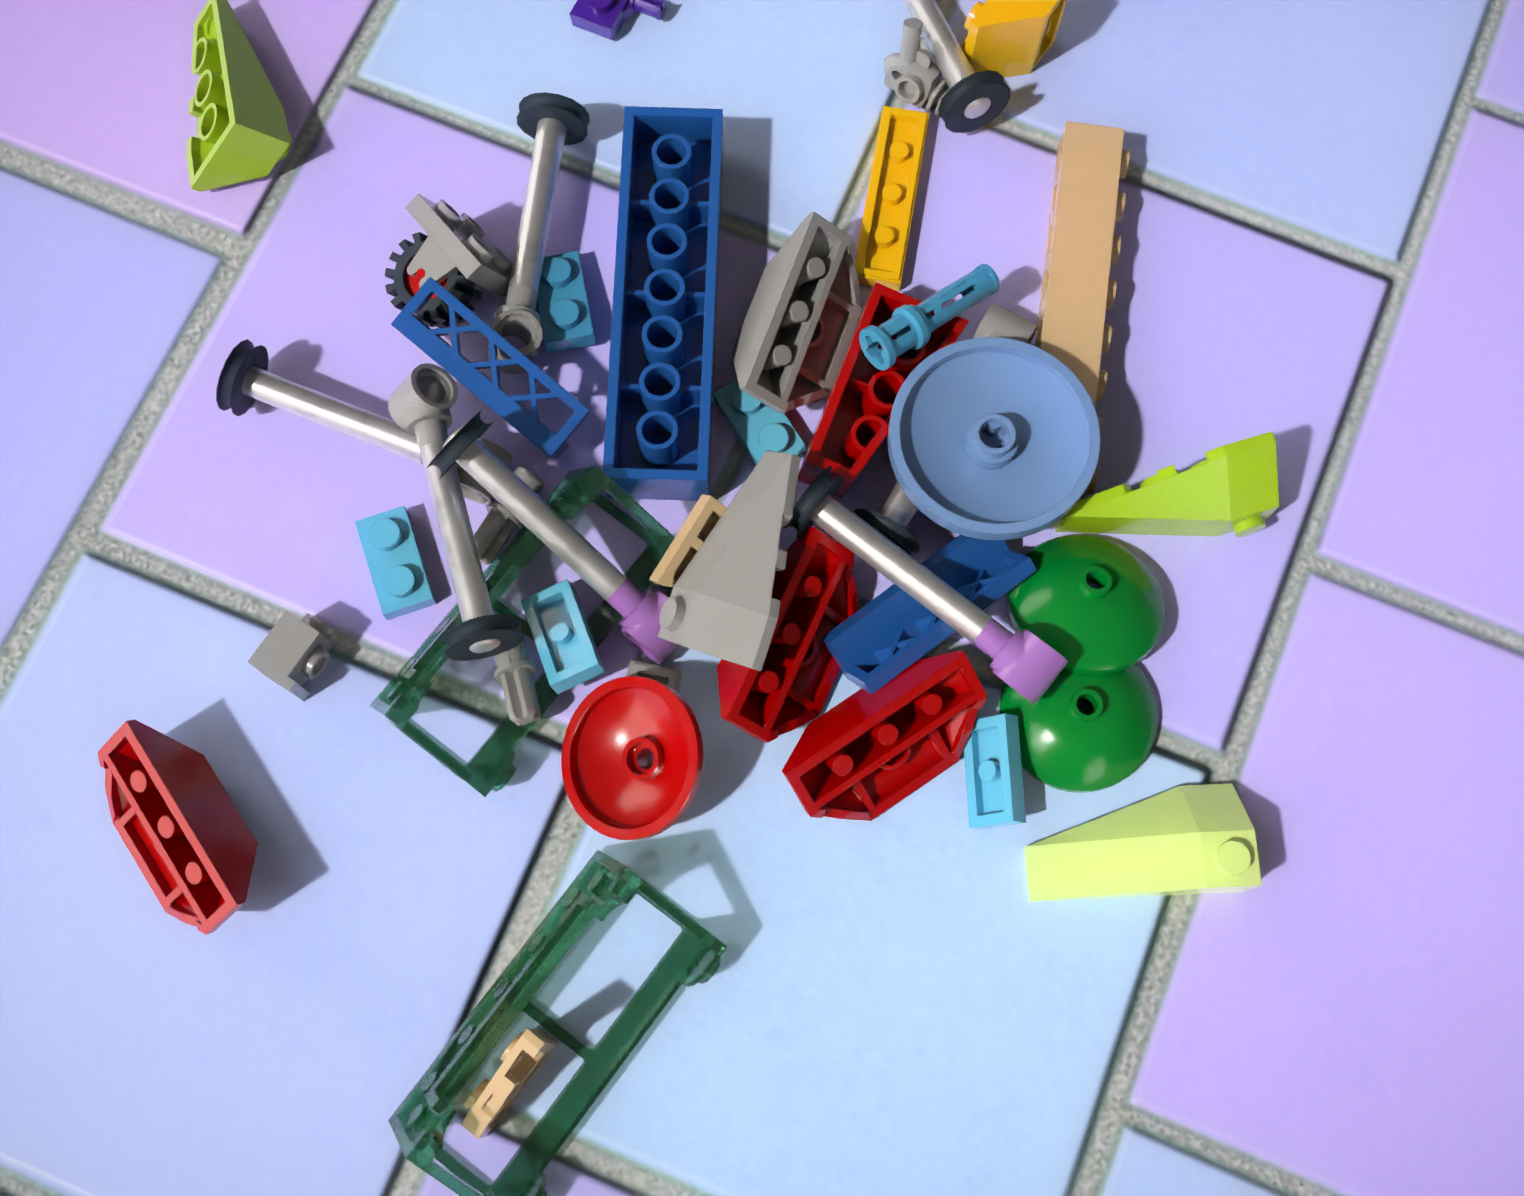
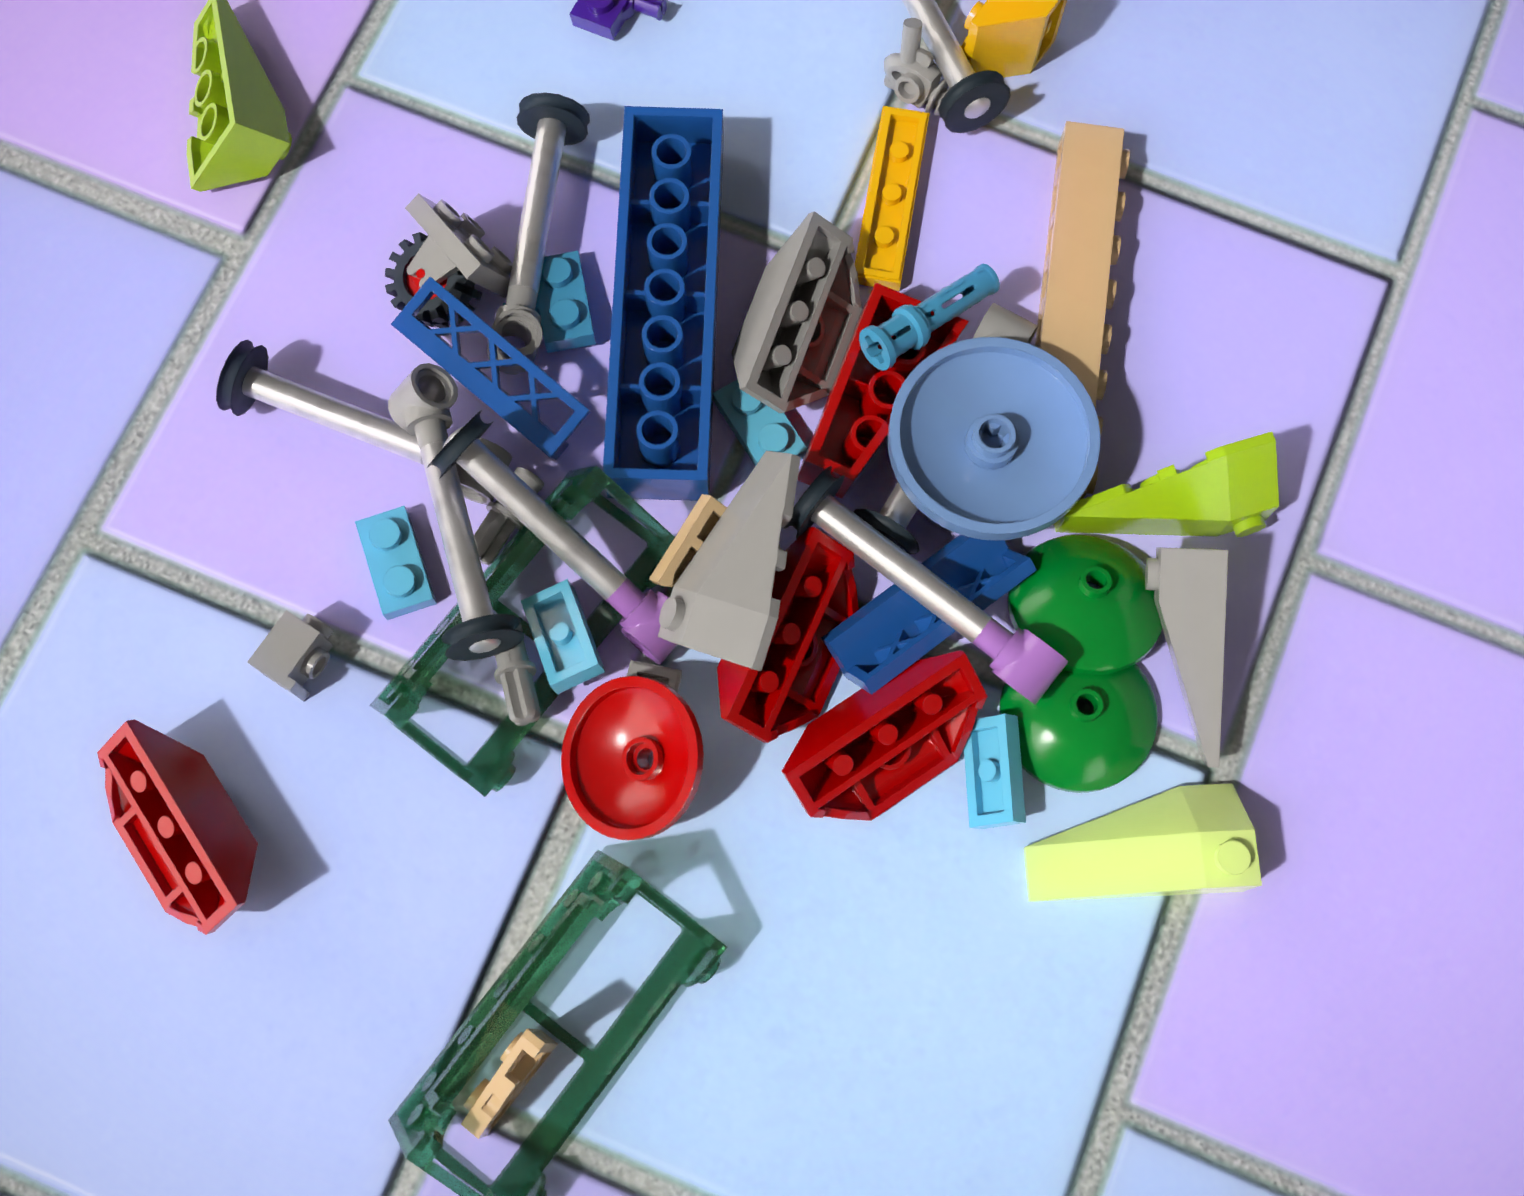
(1192, 612): none -> light grey wedge

